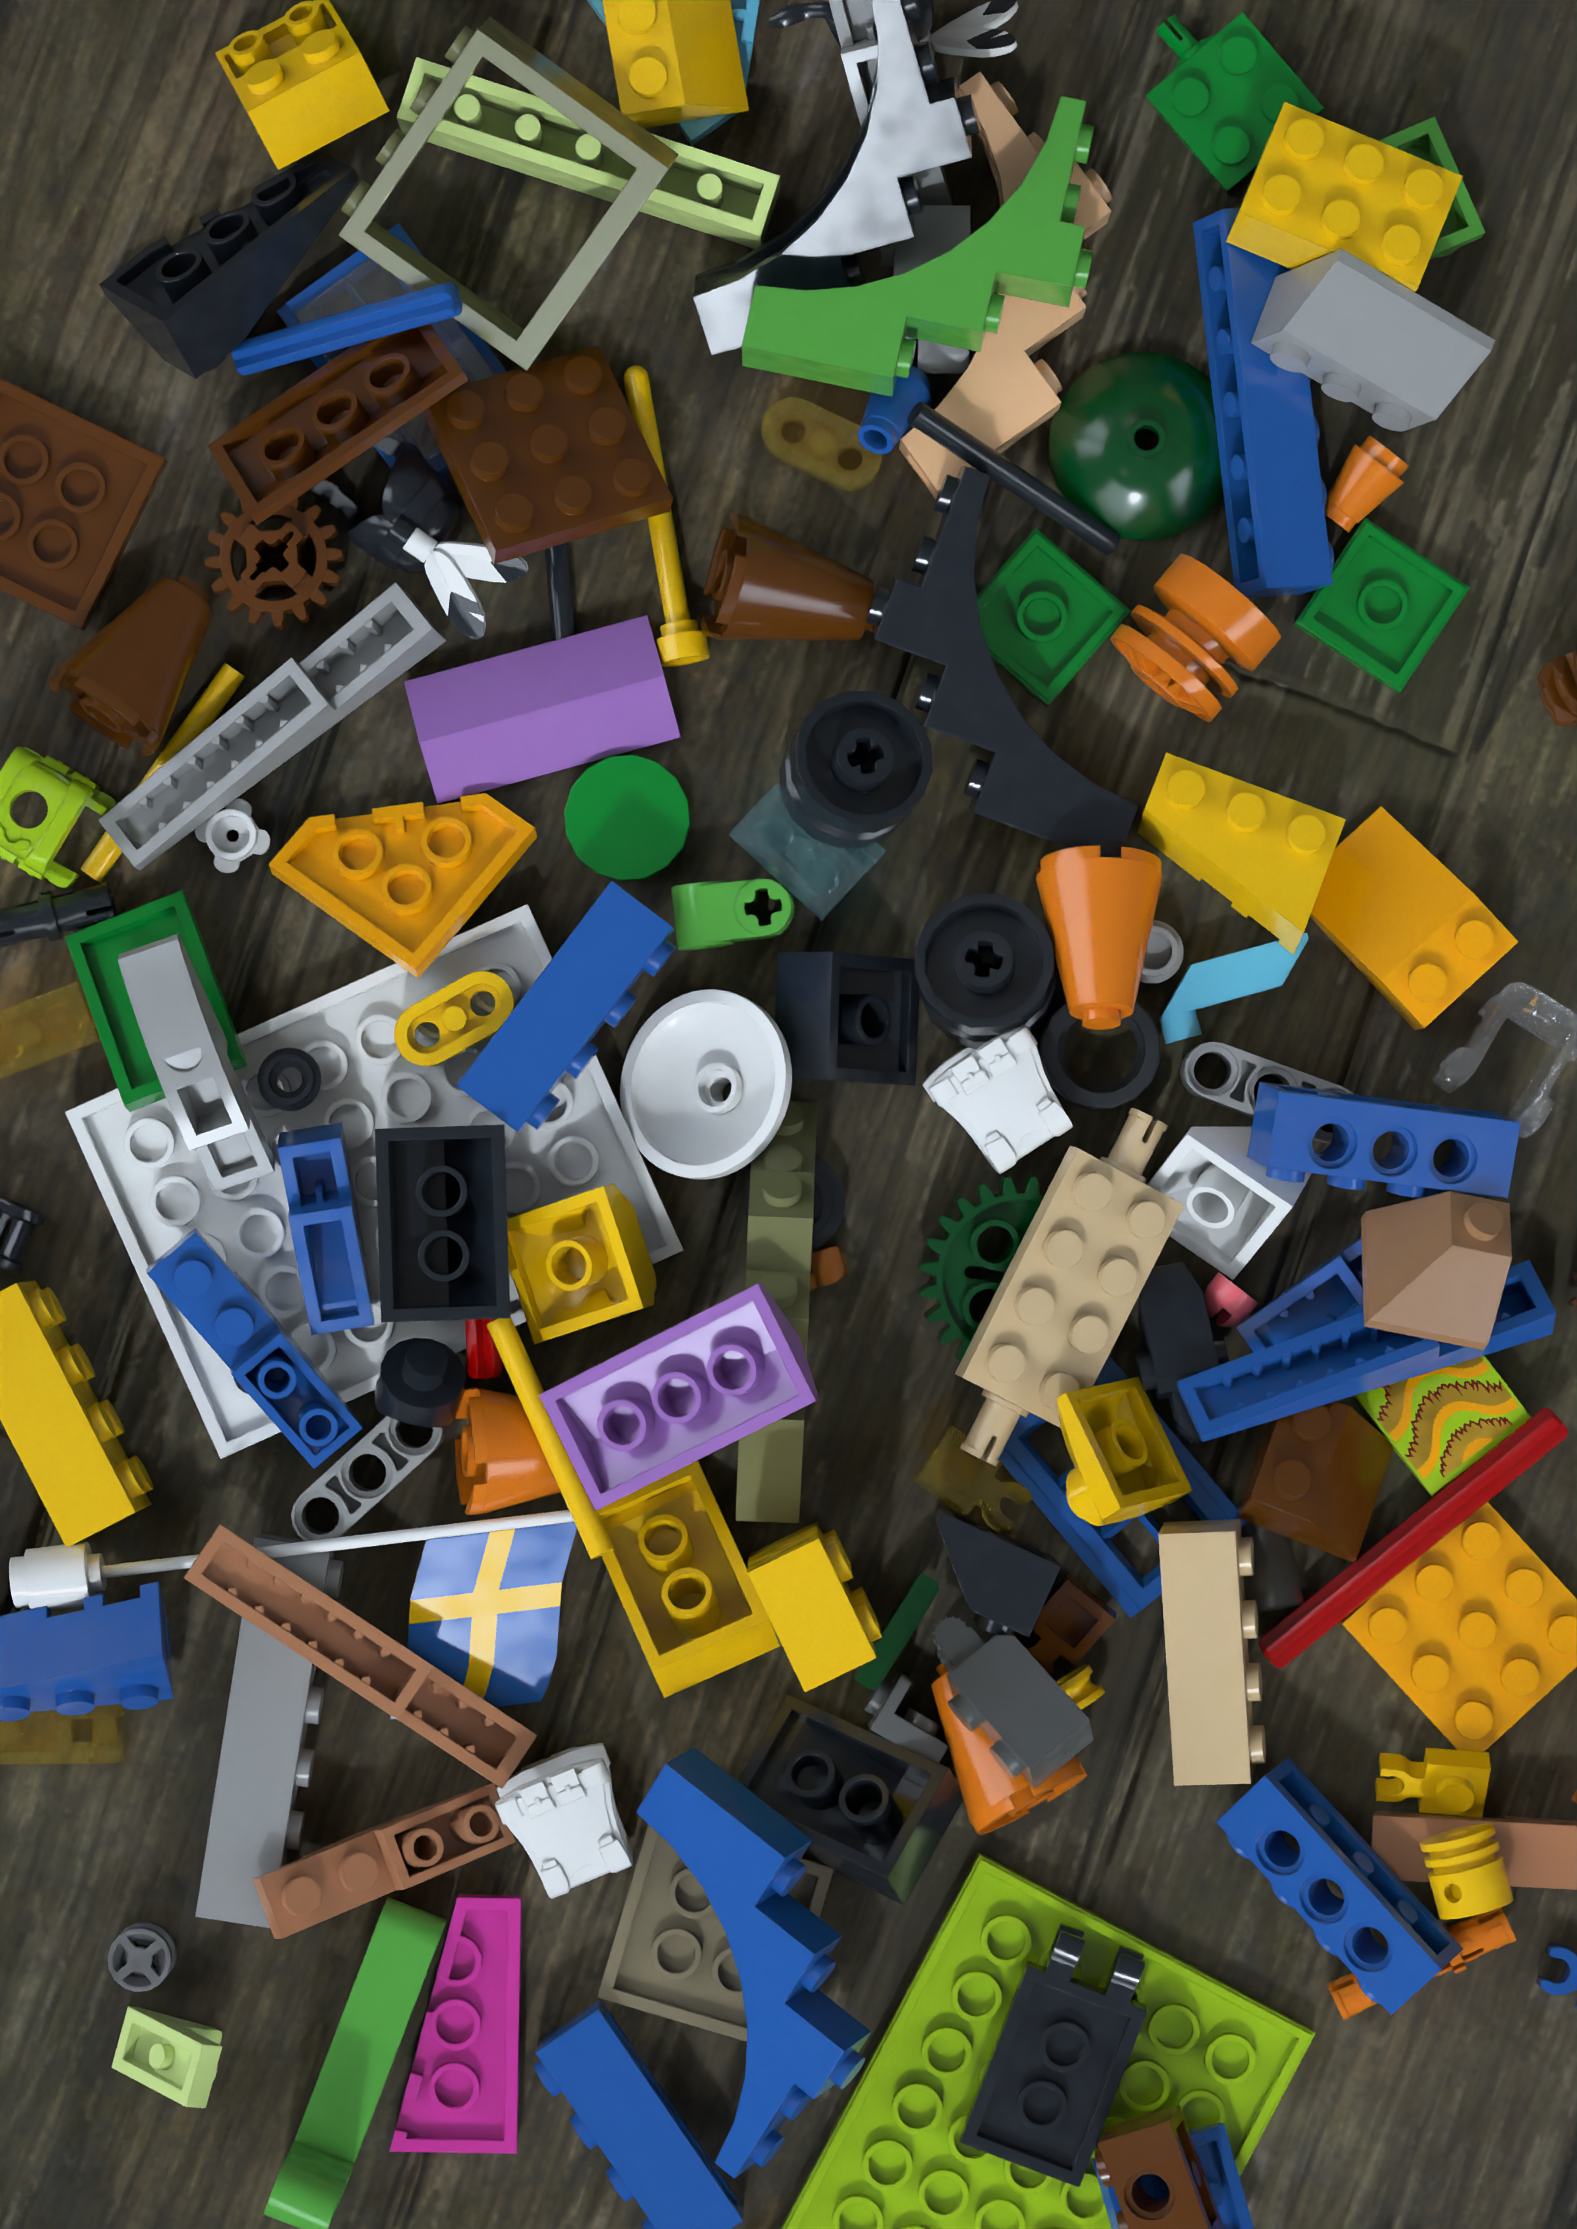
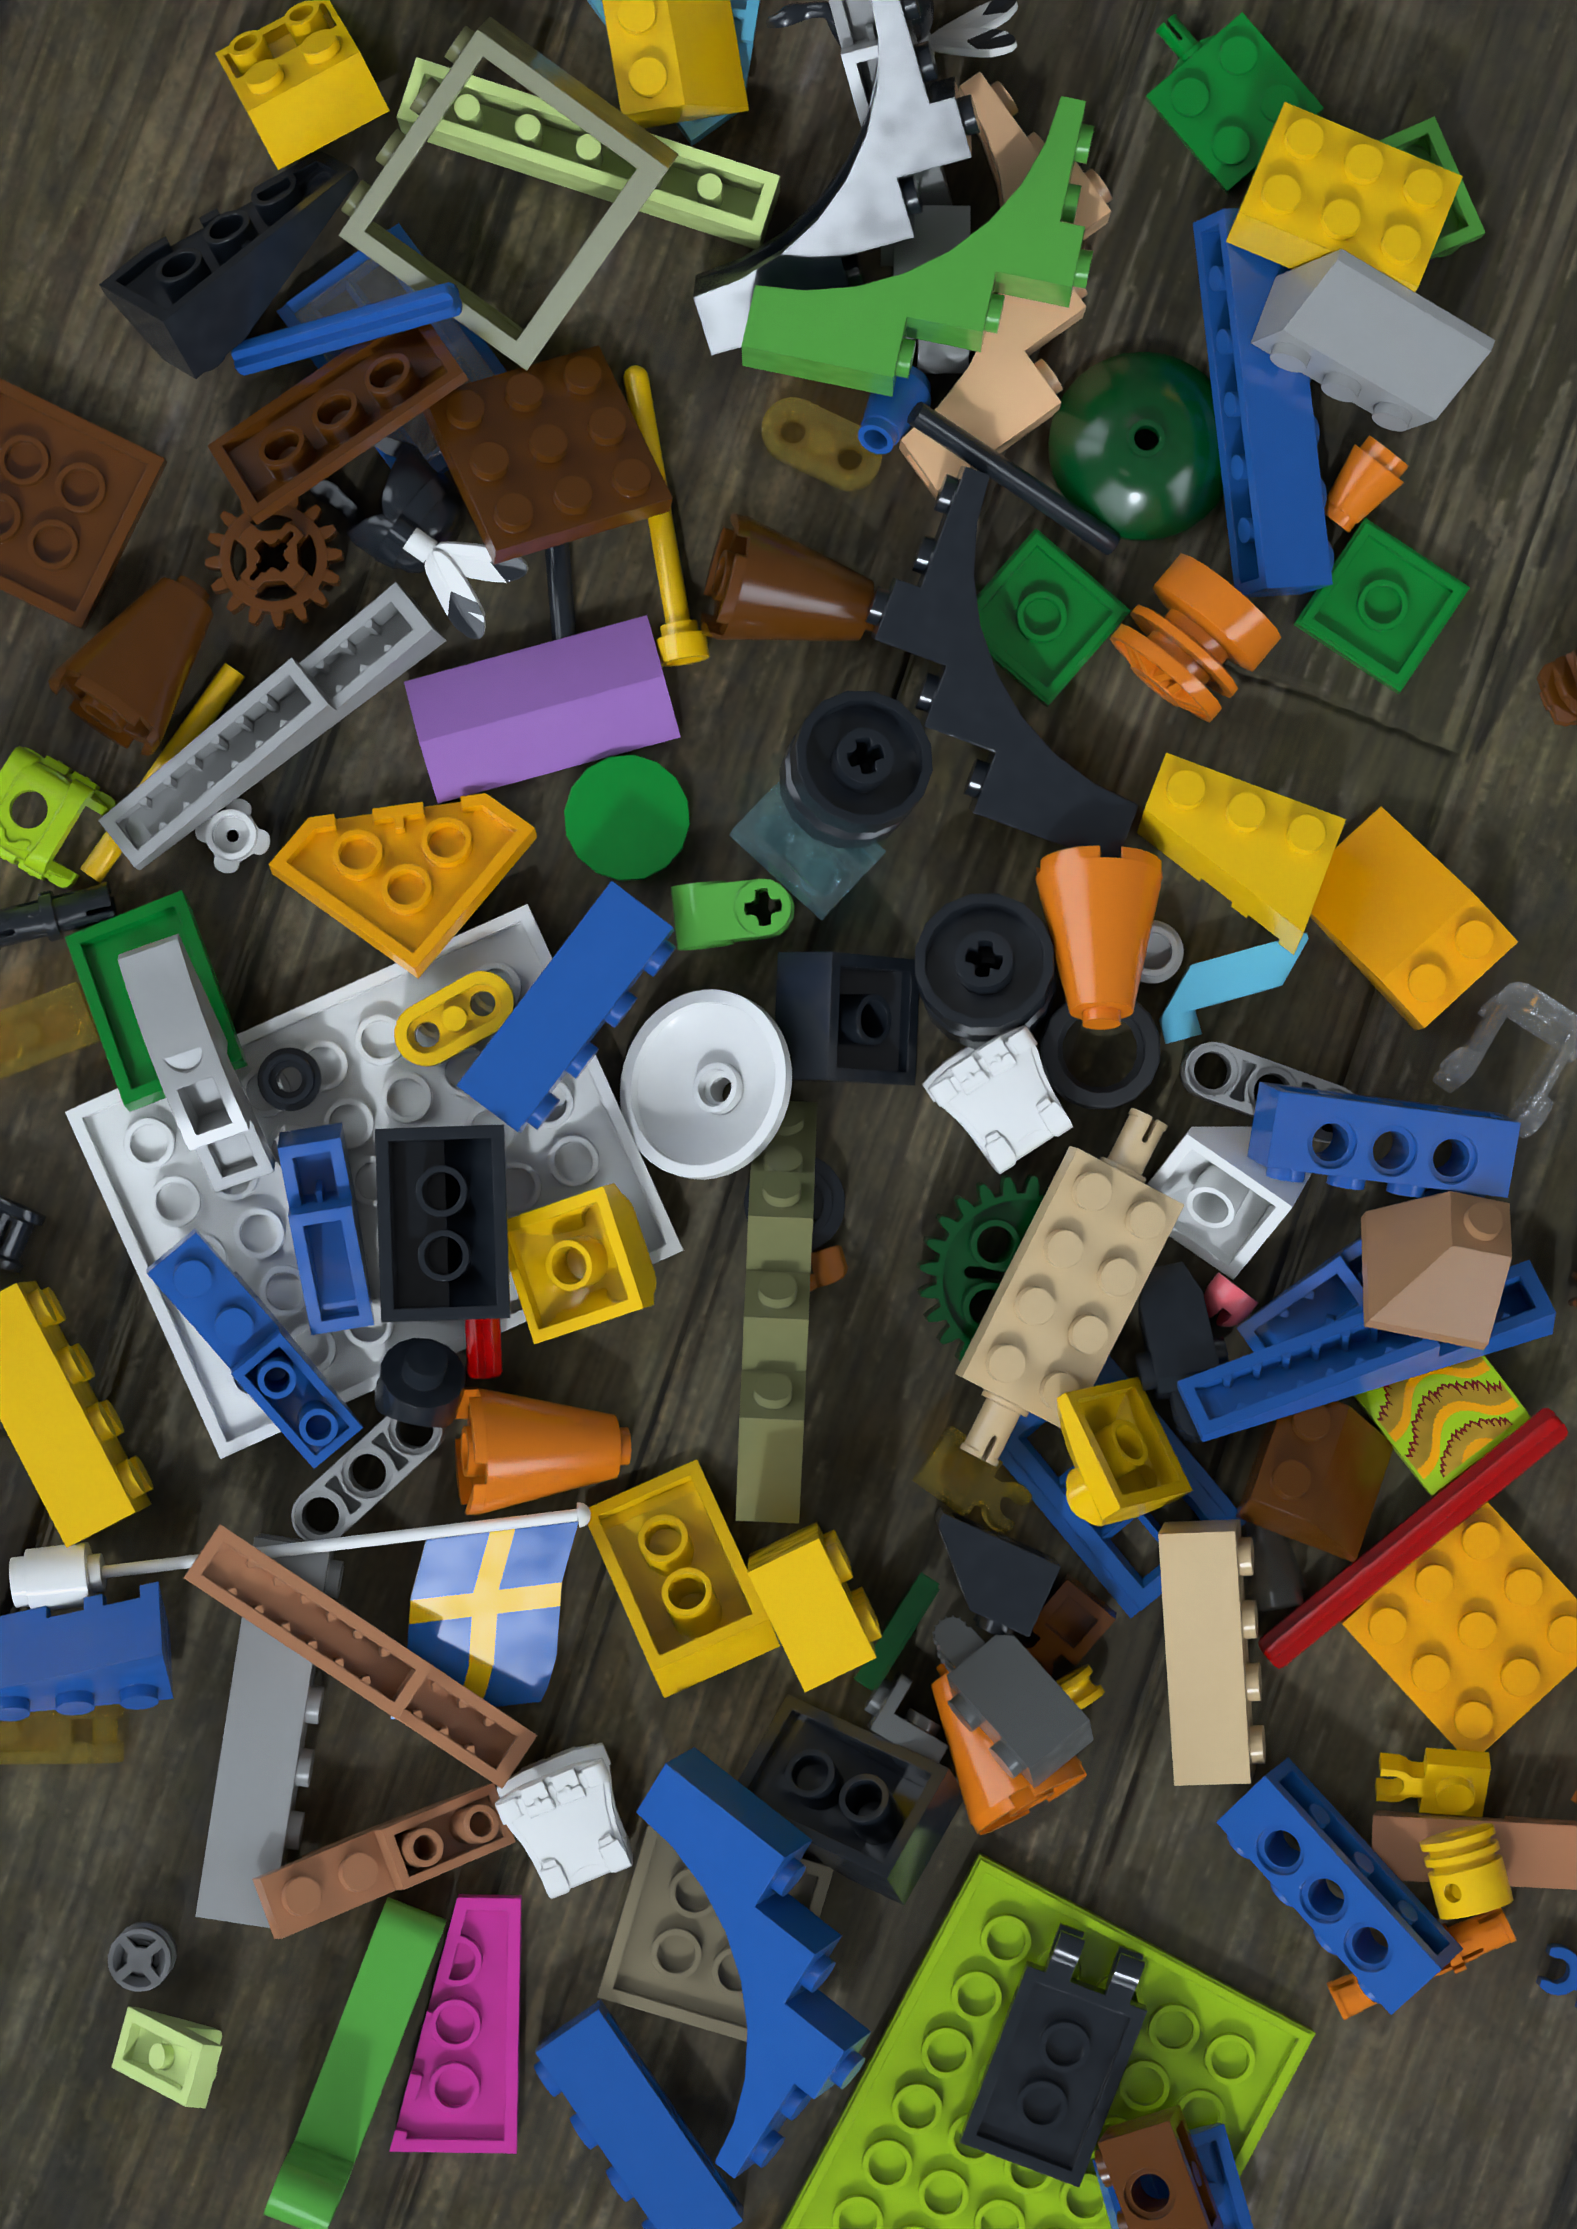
(528, 1390): yellow bar -> none
(681, 1395): medium lavender slope -> none

